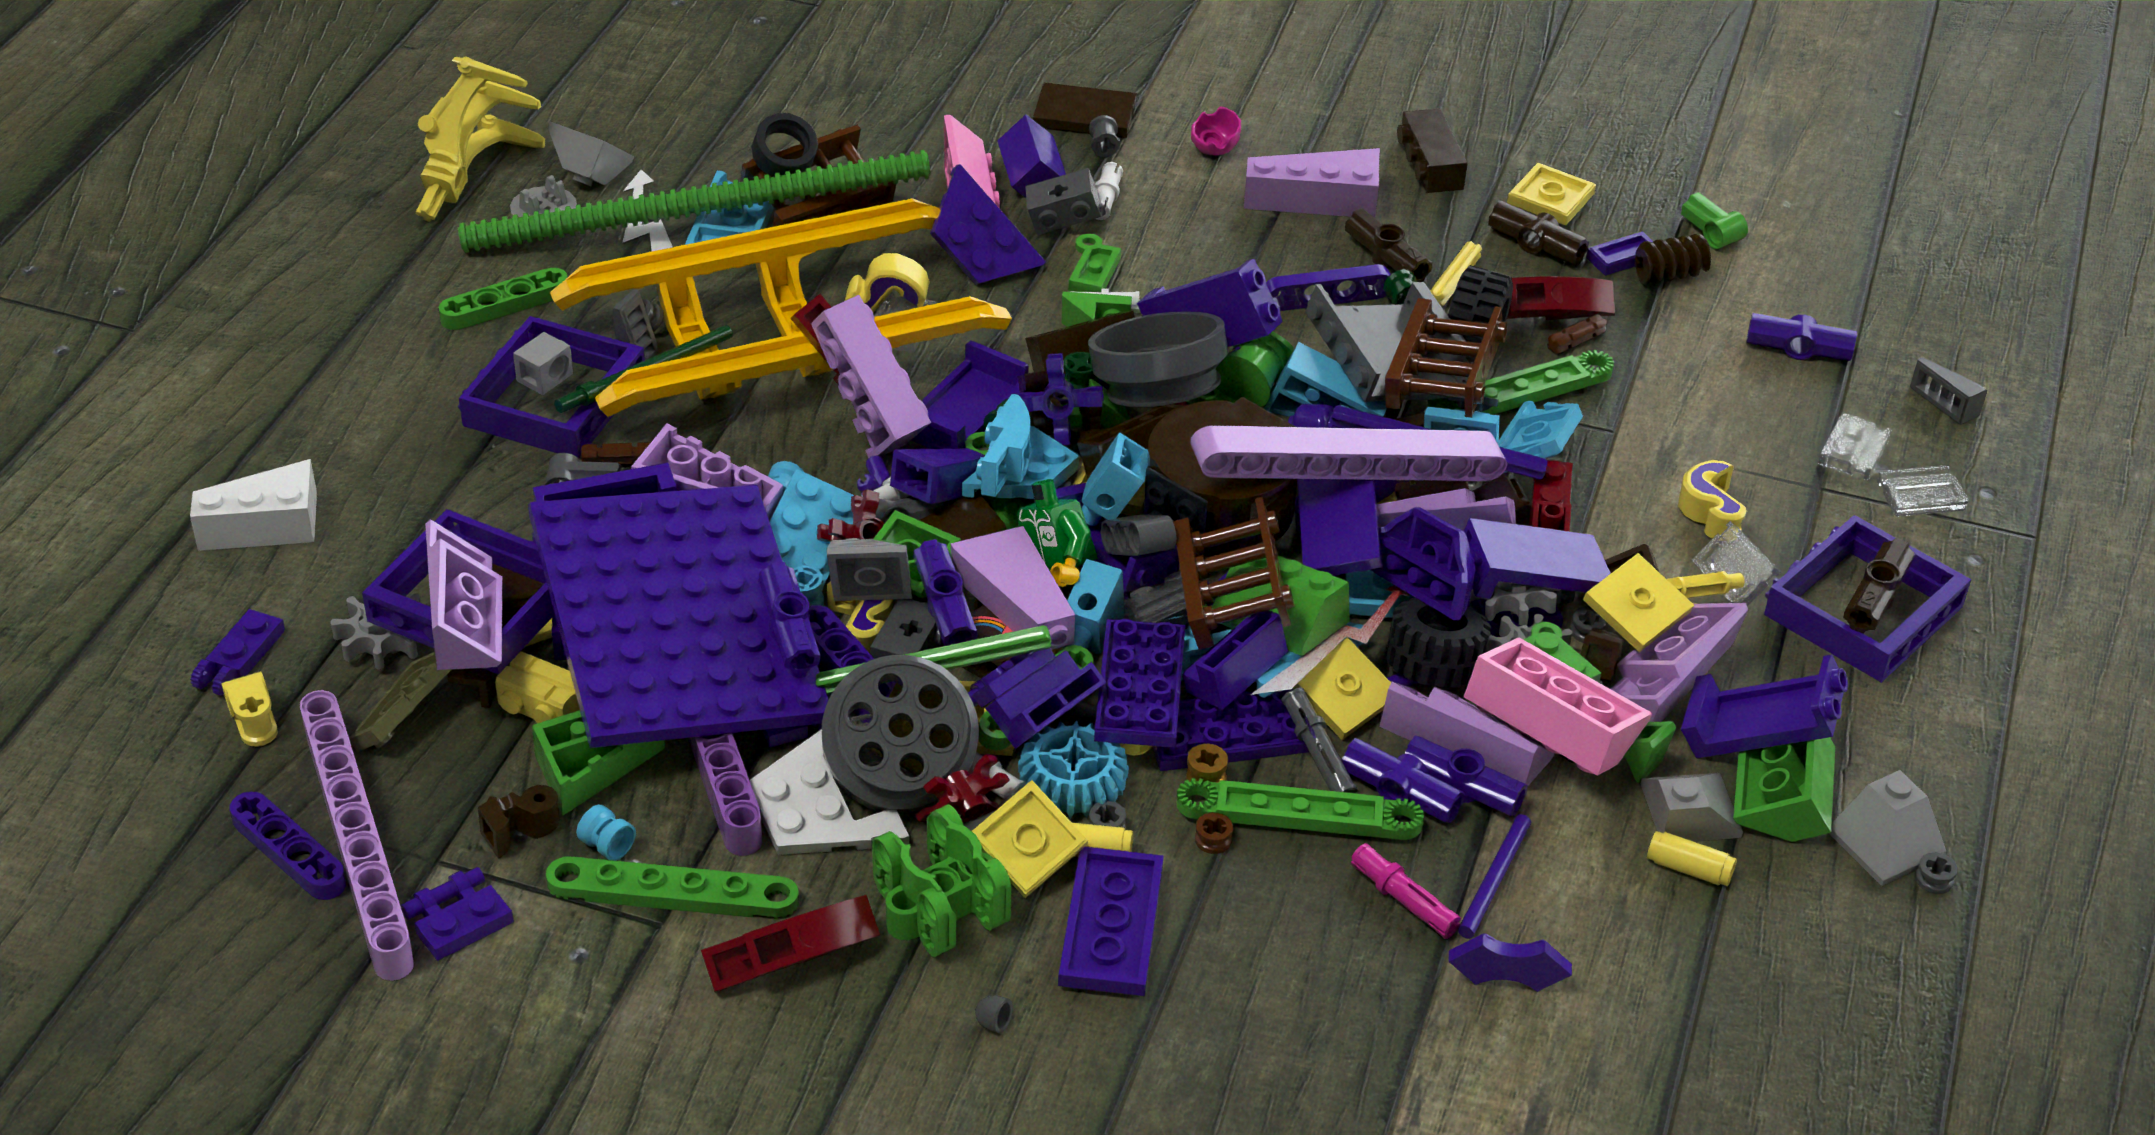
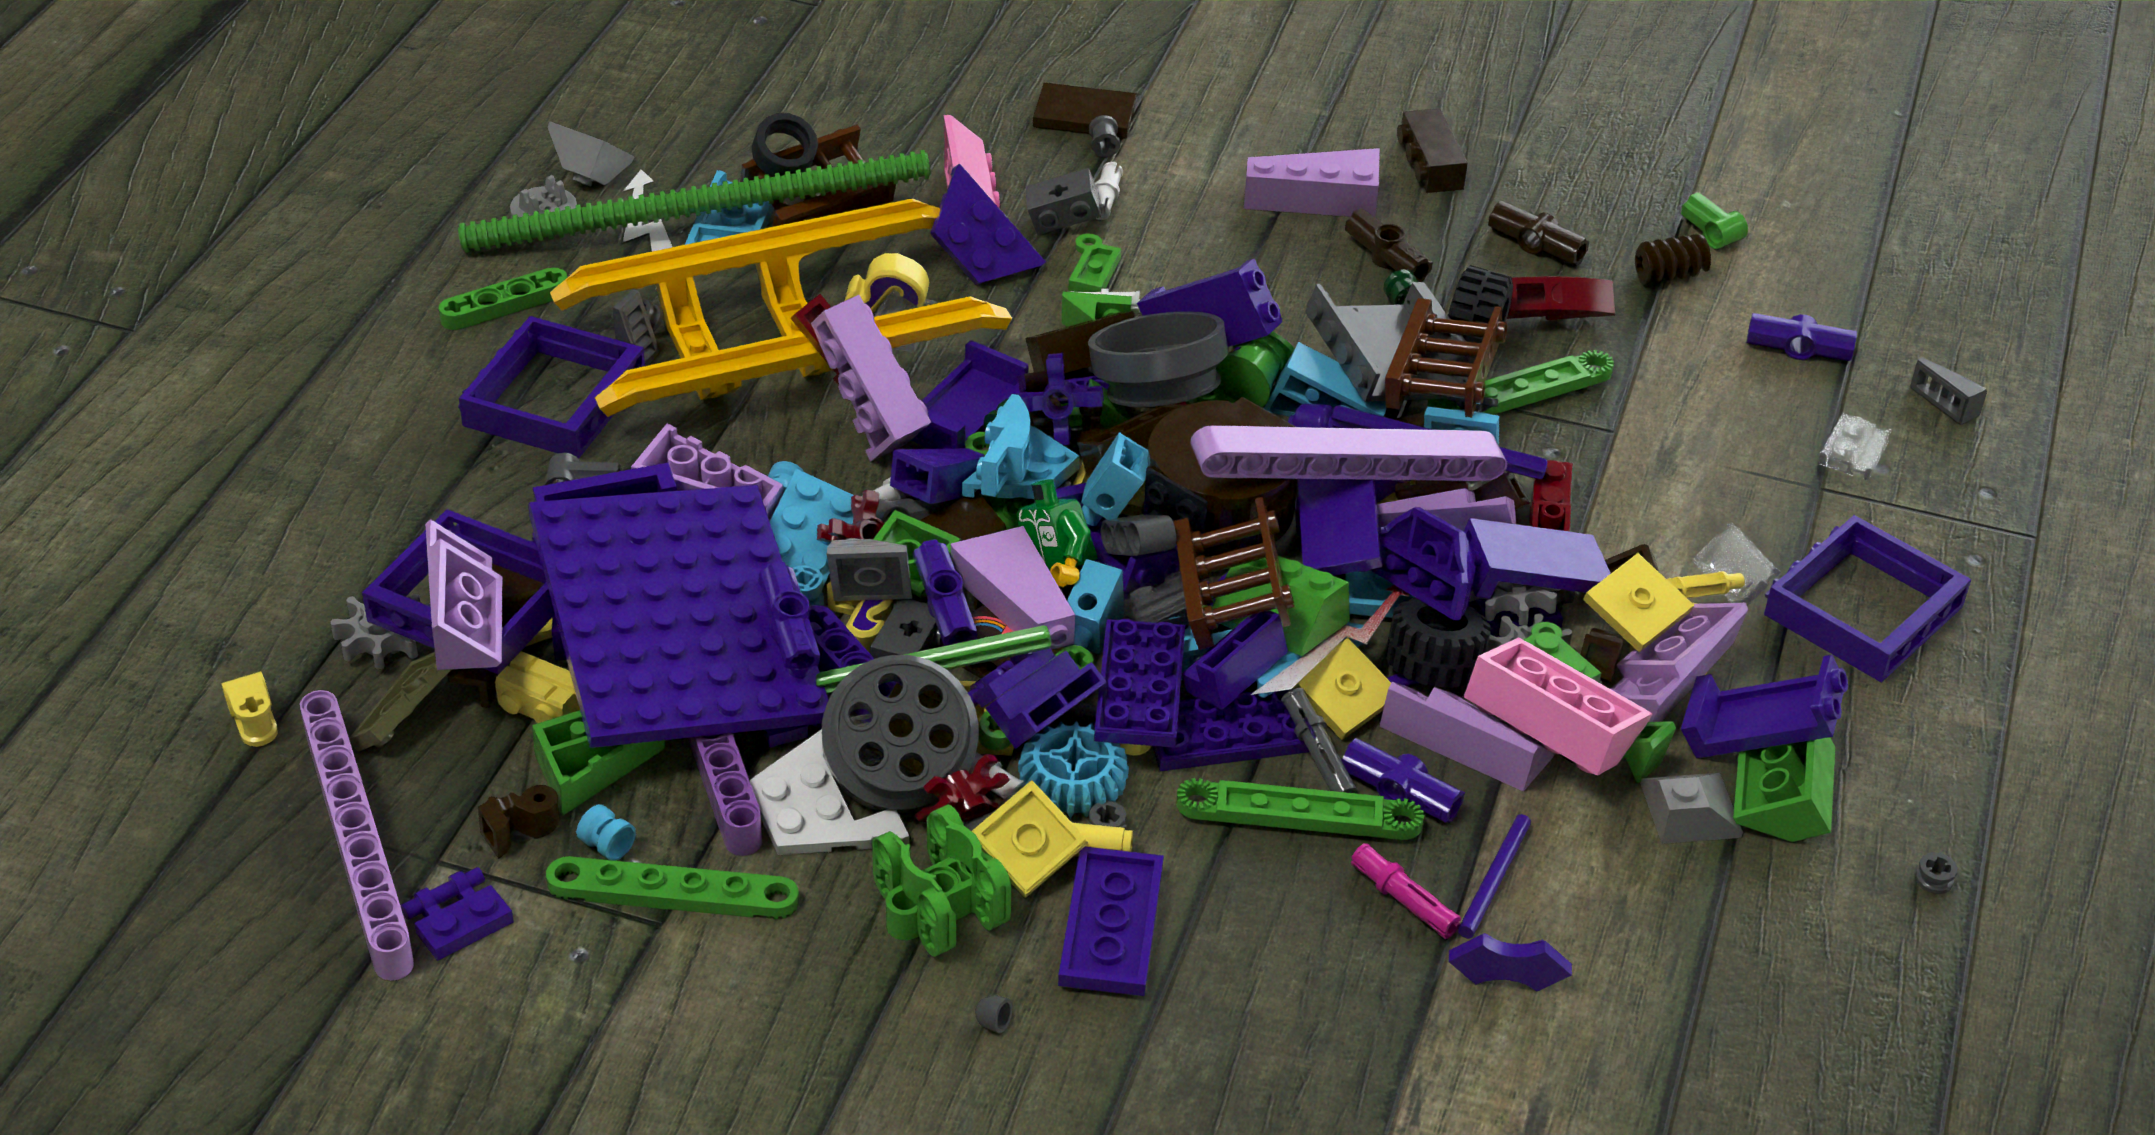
(238, 650): dark purple hinge -> none
(257, 510): white wedge -> none
(293, 841): dark purple beam -> none
(451, 128): light yellow piece -> none
(543, 363): light grey brick -> none
(586, 392): dark green bar -> none
(613, 452): reddish brown axle -> none
(790, 942): dark red slope -> none
(876, 476): dark purple arm -> none
(1029, 154): dark purple piece -> none
(1079, 369): dark green wheel -> none
(1207, 763): pearl gold wheel -> none
(1213, 824): reddish brown bush -> none
(1216, 132): dark pink hair -> none
(1329, 280): dark purple beam -> none
(1449, 279): light yellow axle -> none
(1467, 772): dark purple piece -> none
(1541, 430): medium azure wing -> none
(1551, 192): light yellow plate -> none
(1576, 334): reddish brown axle -> none
(1583, 616): dark grey bush -> none
(1616, 254): dark purple tile -> none
(1691, 858): light yellow piece -> none
(1705, 497): light yellow animal -> none
(1879, 585): dark brown piece -> none
(1889, 828): light grey slope -> none
(1922, 490): clear plate -> none

